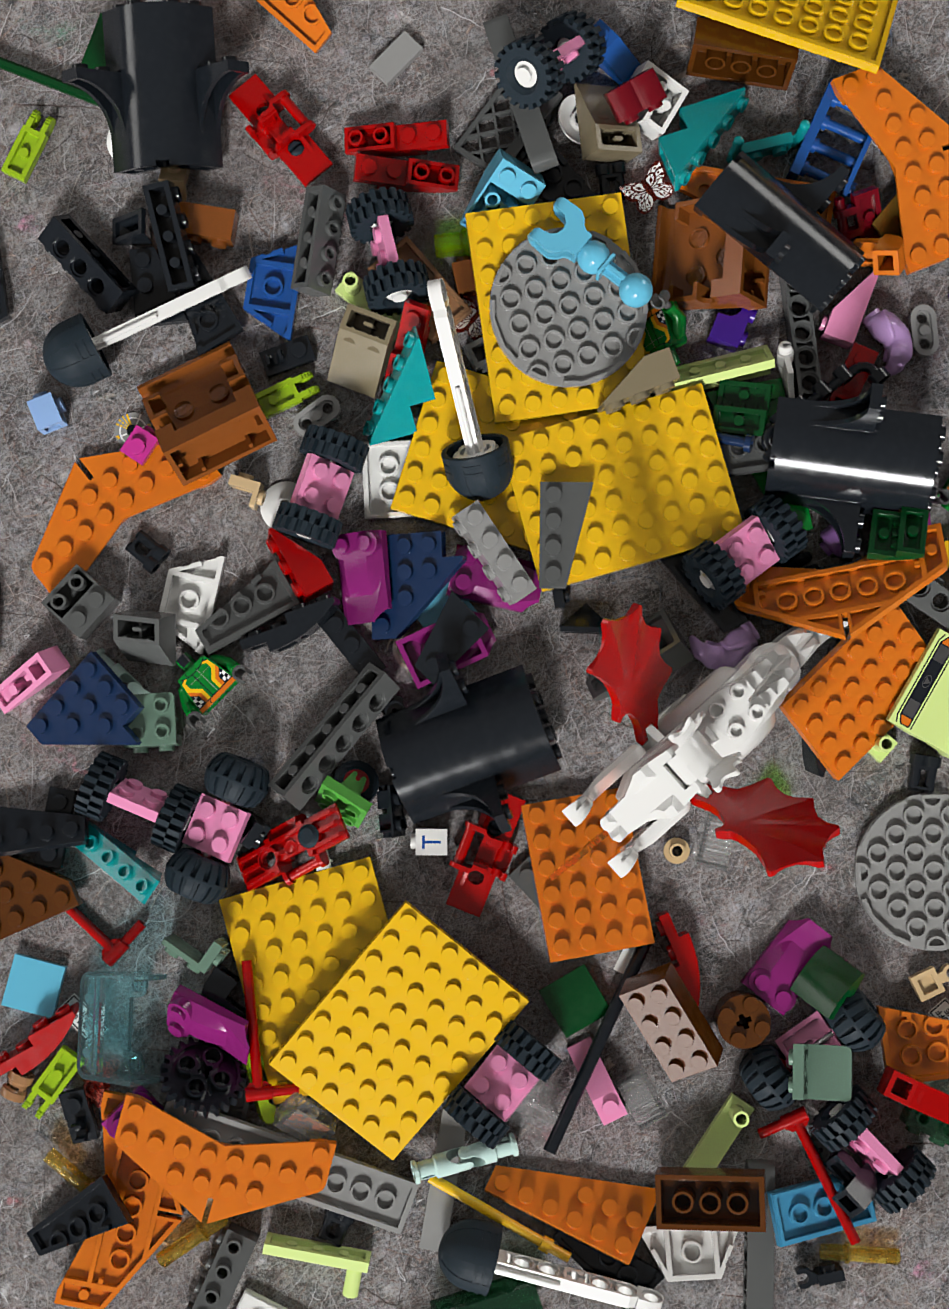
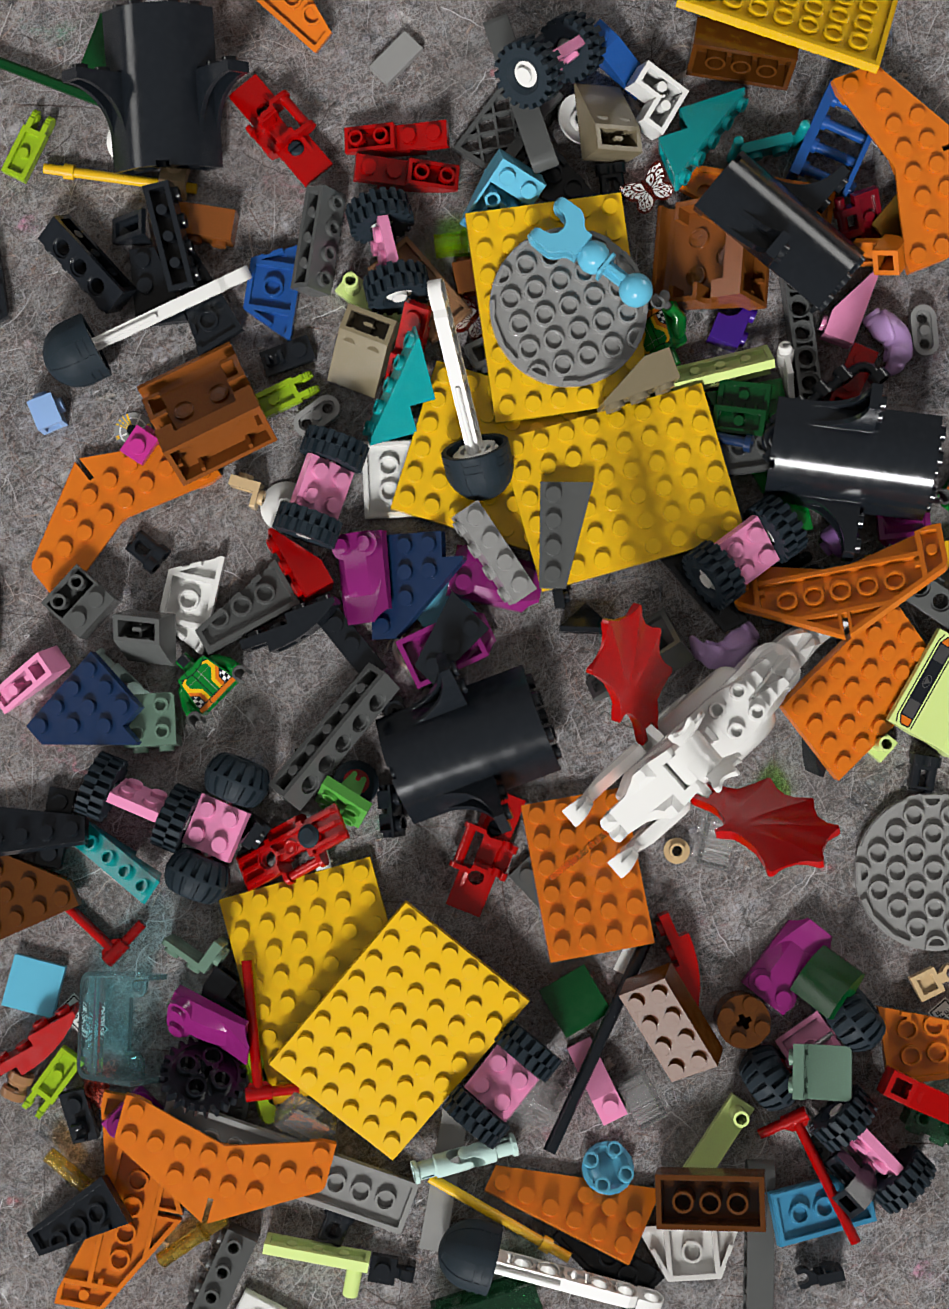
(70, 172): none -> yellow bar
(385, 1269): none -> black plate
(430, 841): white brick -> none
(607, 1167): none -> medium azure dish
(635, 95): dark red brick -> none
(857, 1253): clear yellow axle -> none
(898, 534): dark green slope -> none

